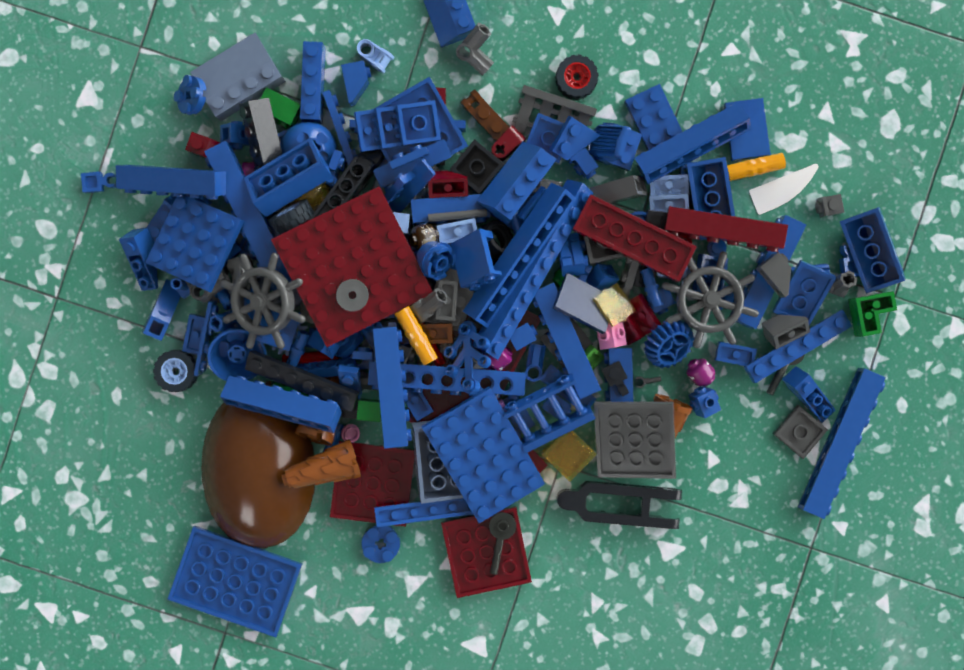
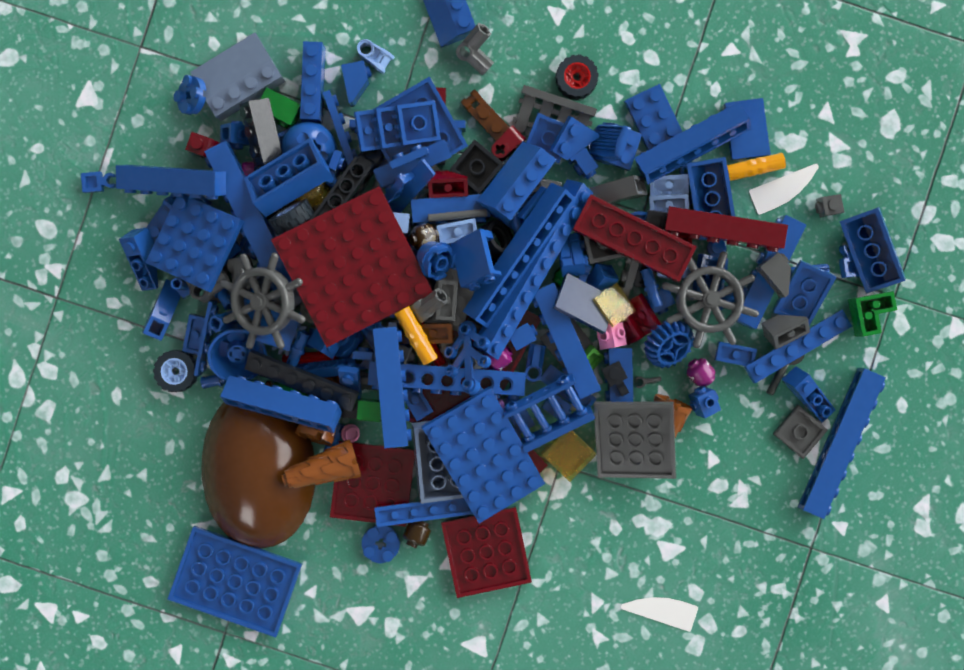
(211, 381): none -> blue pin
(361, 295): dark grey piece -> none
(416, 534): none -> dark brown head
(501, 527): pearl dark grey piece -> none
(576, 501): black piece -> none
(664, 610): none -> white sticker
(843, 284): dark grey piece -> none

